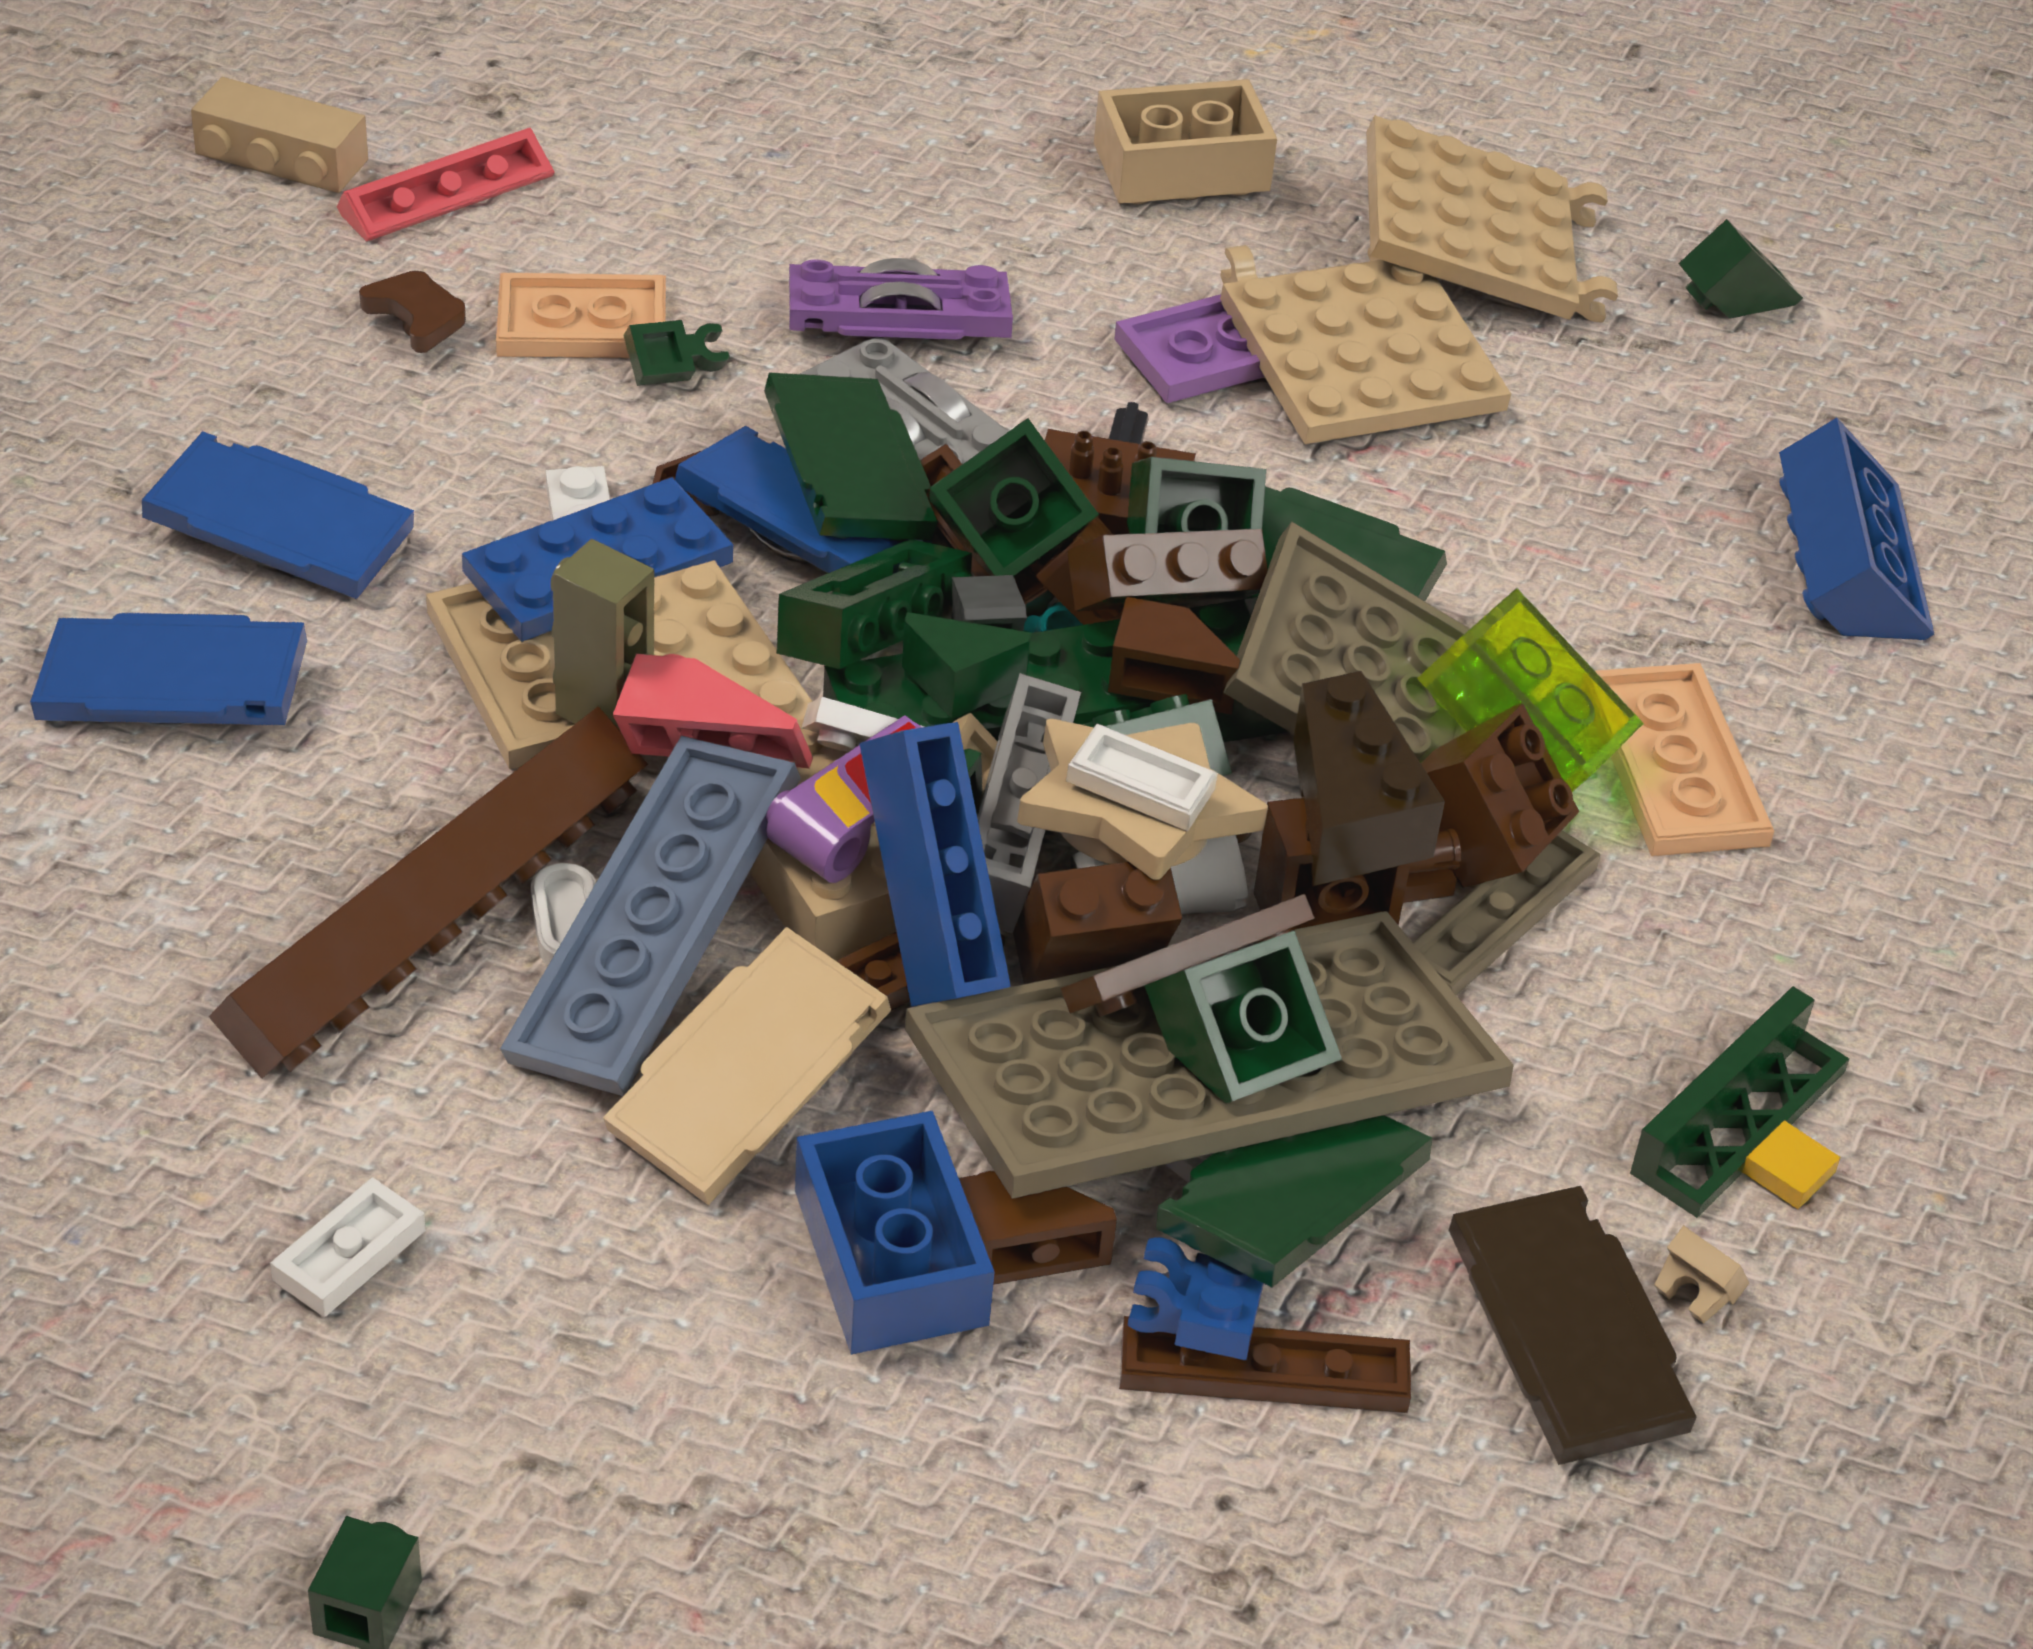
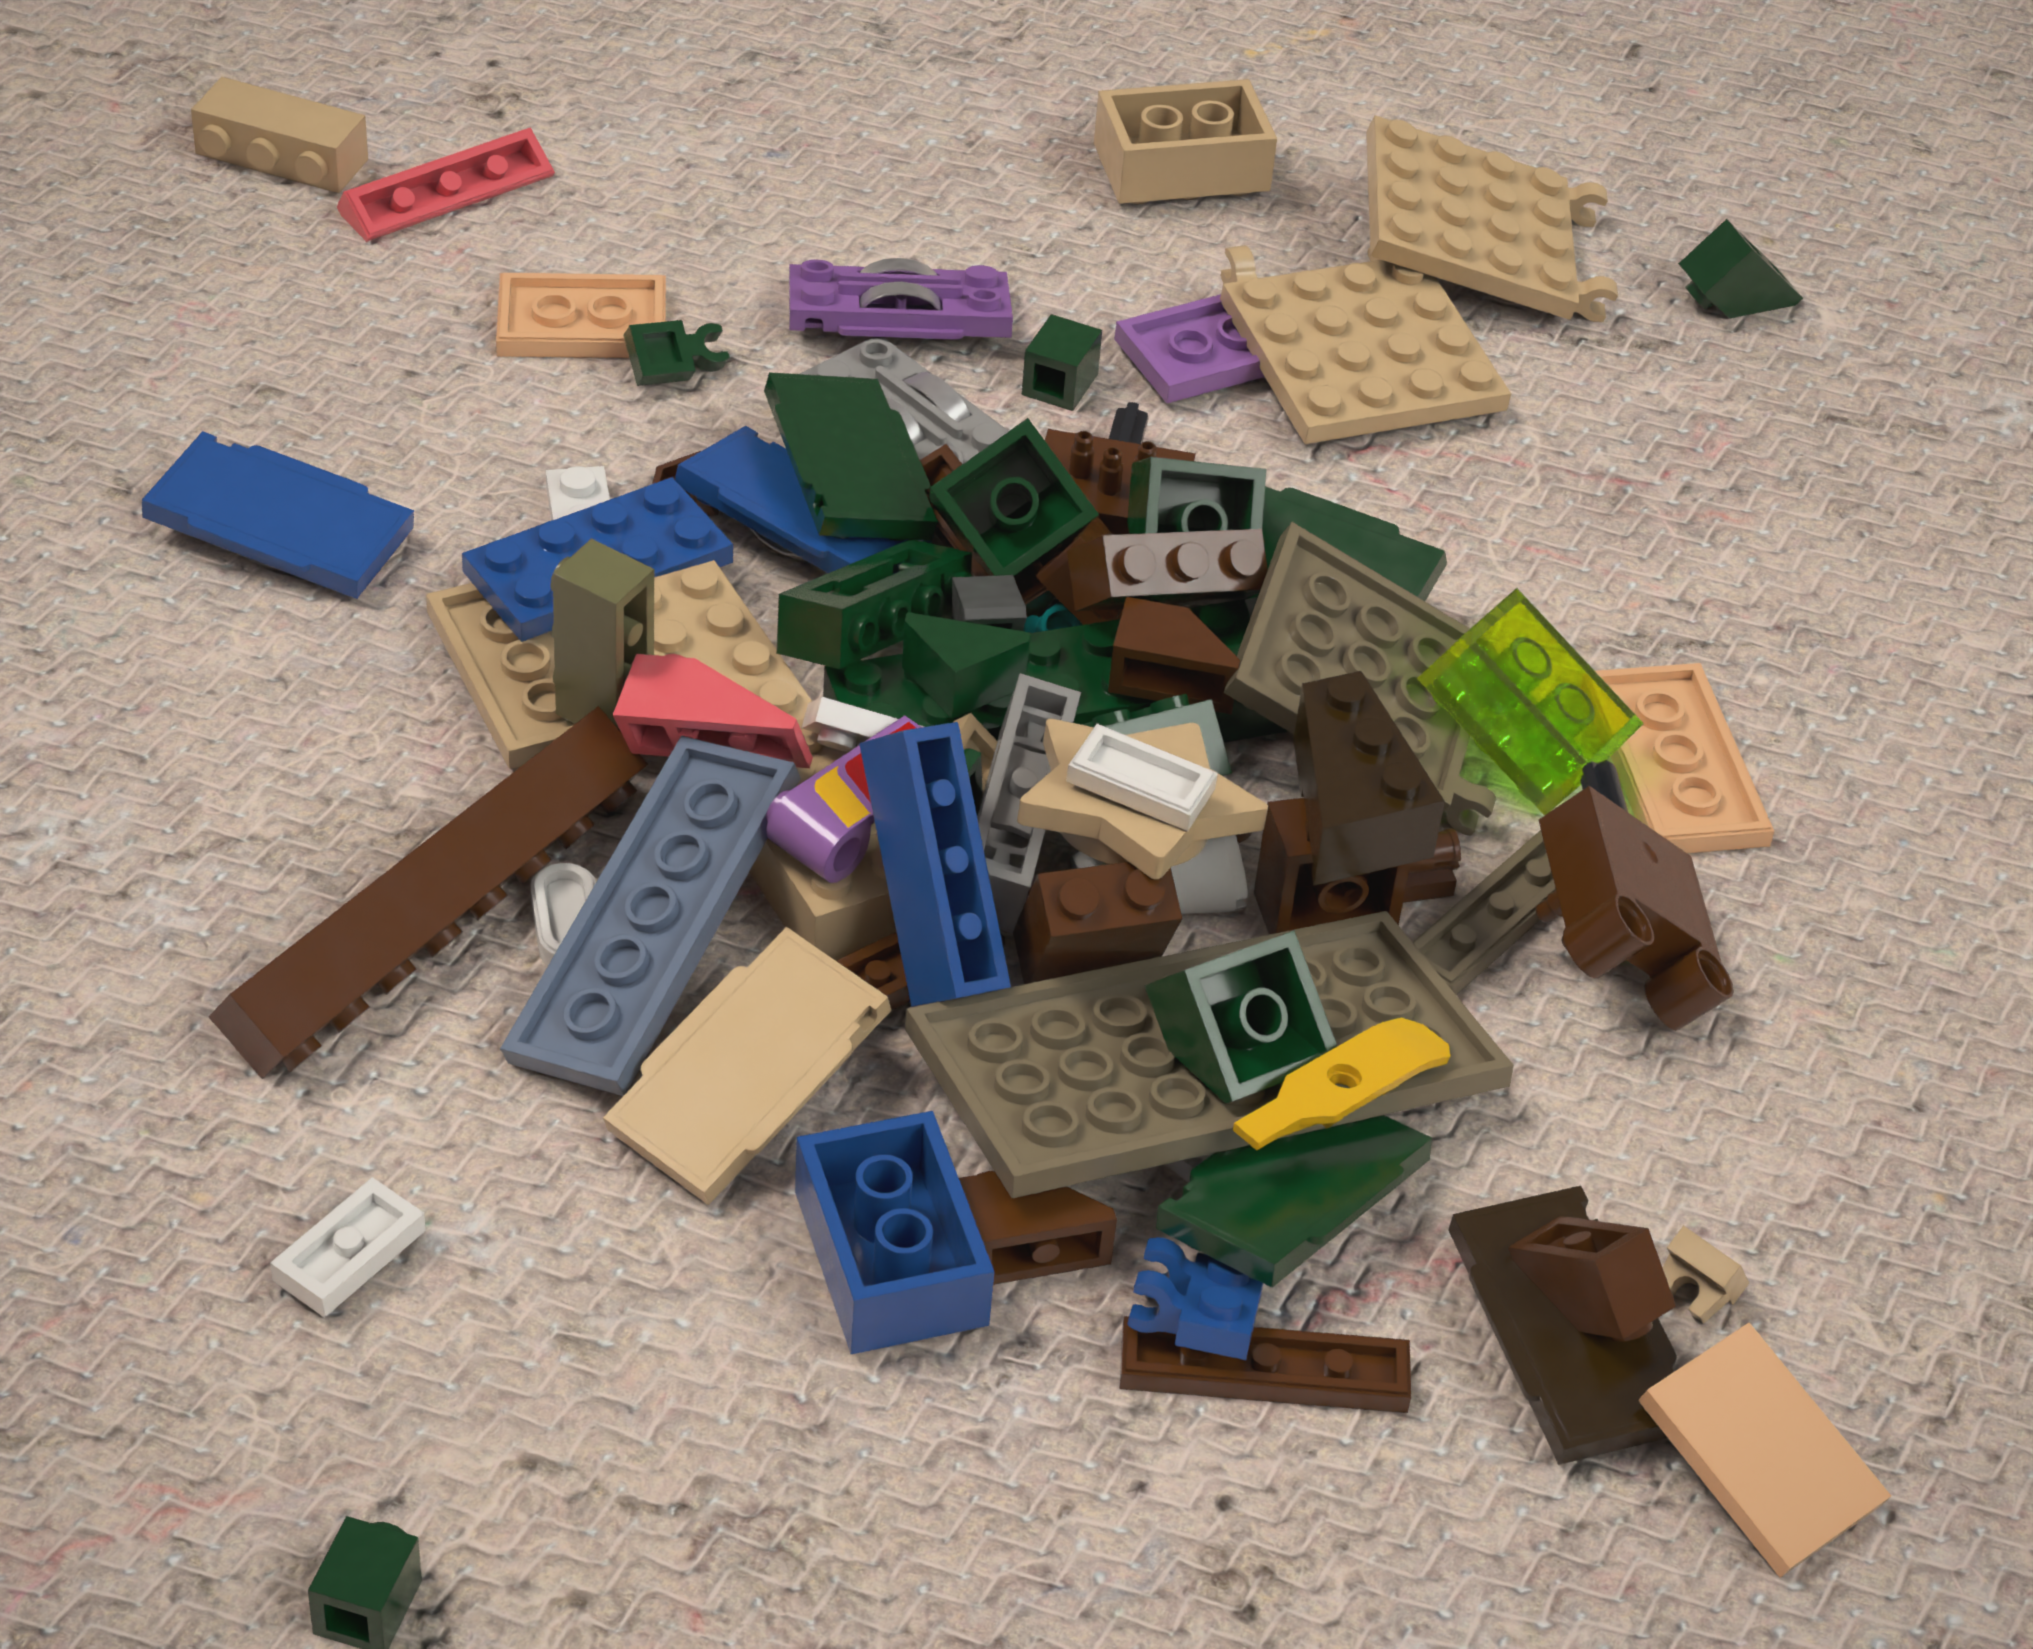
(170, 670): blue piece -> none
(424, 306): reddish brown piece -> none
(1061, 362): none -> dark green brick
(1115, 987): plate -> none
(1367, 1063): none -> yellow piece
(1500, 795): reddish brown slope -> none
(1597, 1275): none -> reddish brown slope
(1631, 900): none -> reddish brown piece
(1723, 1086): dark green fence -> none
(1764, 1449): none -> light nougat tile
(1791, 1164): yellow tile -> none
(1853, 538): blue slope -> none

